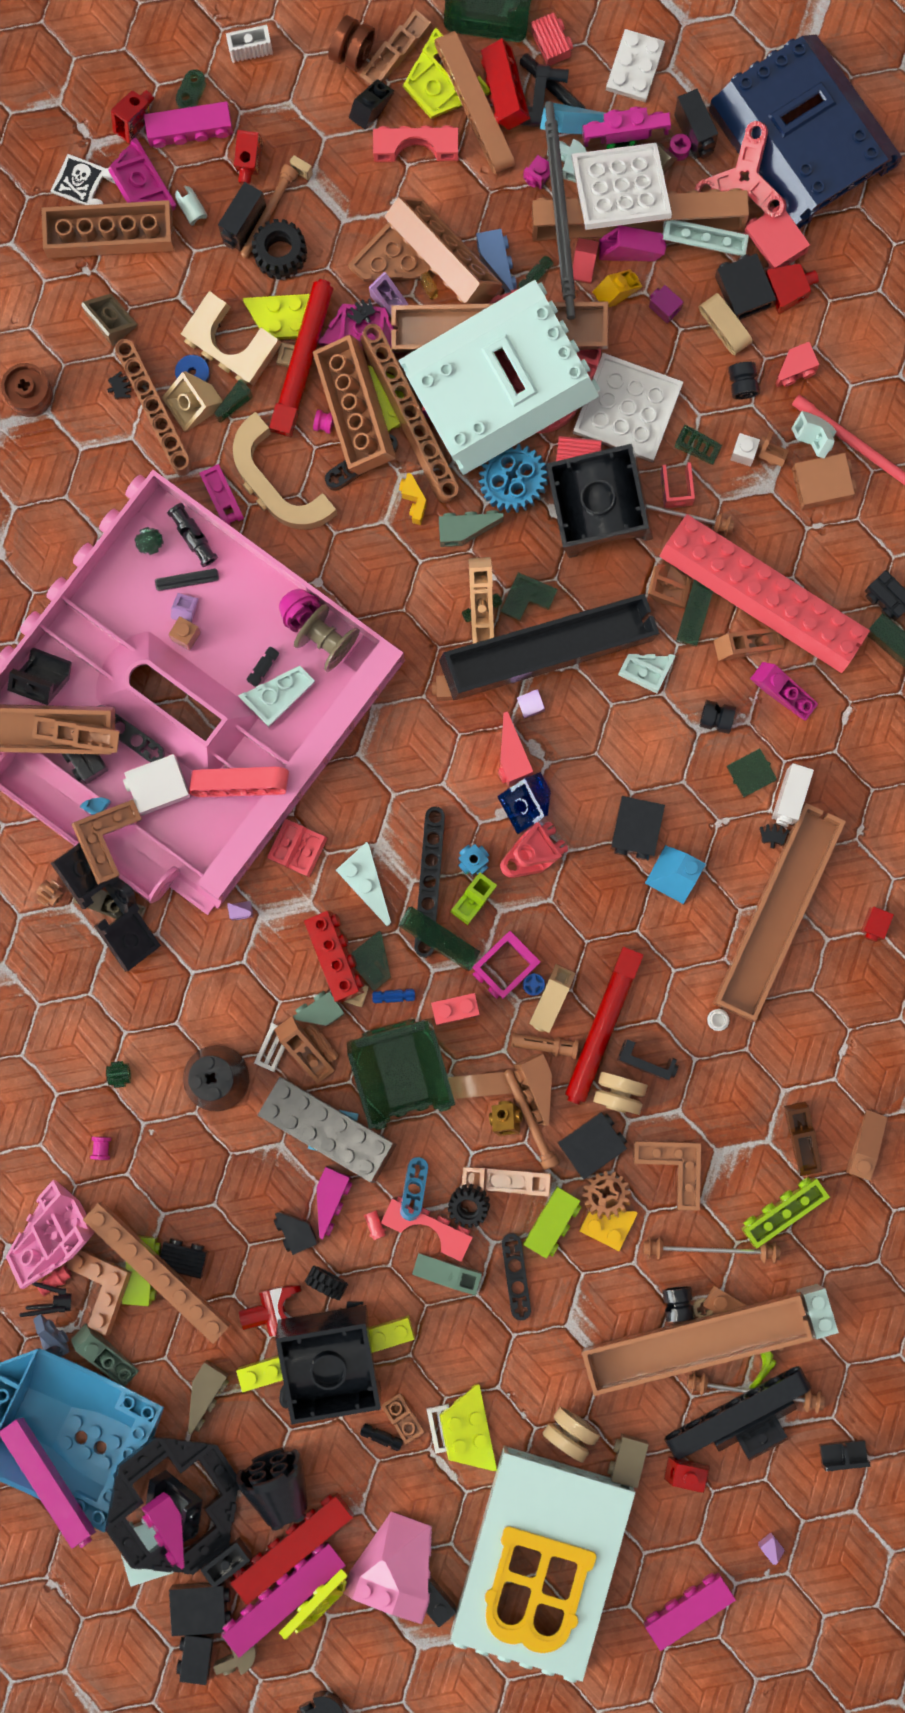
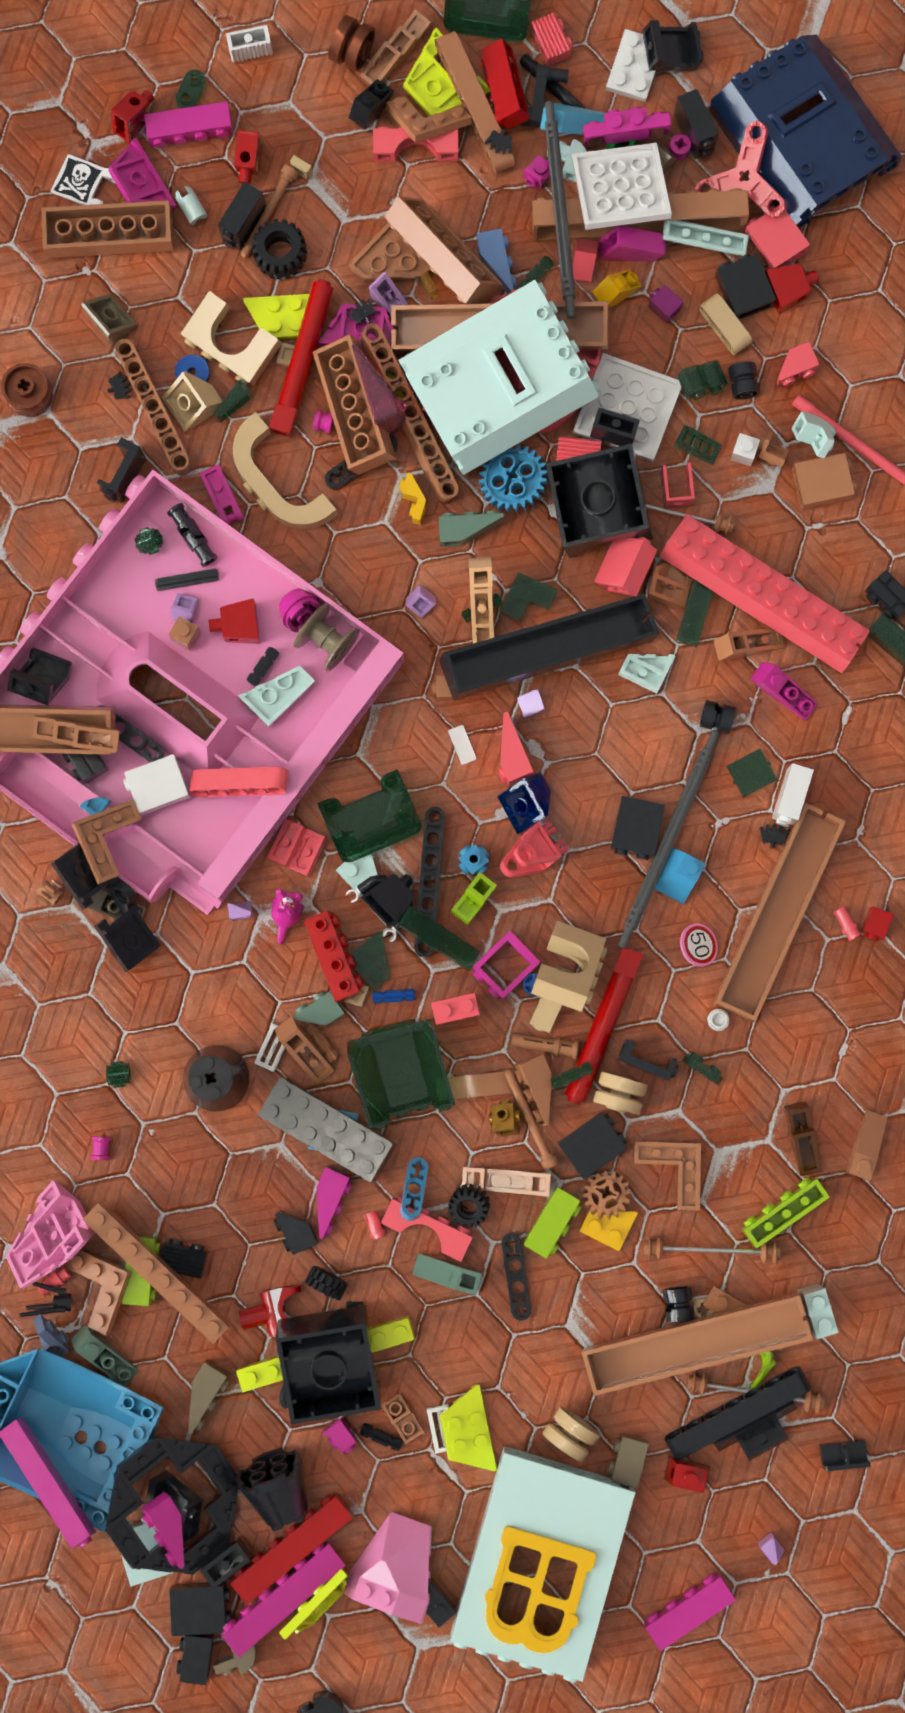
(126, 473): none -> black panel
(237, 622): none -> red torso
(286, 911): none -> dark pink animal
(340, 1436): none -> dark pink brick
(372, 820): none -> clear green windscreen
(383, 401): none -> clear pink wedge
(387, 898): none -> black torso
(421, 601): none -> lavender slope
(424, 128): none -> nougat plate
(462, 744): none -> white sticker
(500, 140): none -> black piece
(571, 988): none -> tan arch
(571, 1075): none -> clear green axle
(614, 427): none -> black brick
(626, 566): none -> coral brick
(668, 839): none -> dark grey axle
(672, 47): none -> black panel
(695, 1062): none -> clear green plate
(698, 945): none -> piece
(702, 380): none -> clear green brick
(847, 923): none -> coral pin

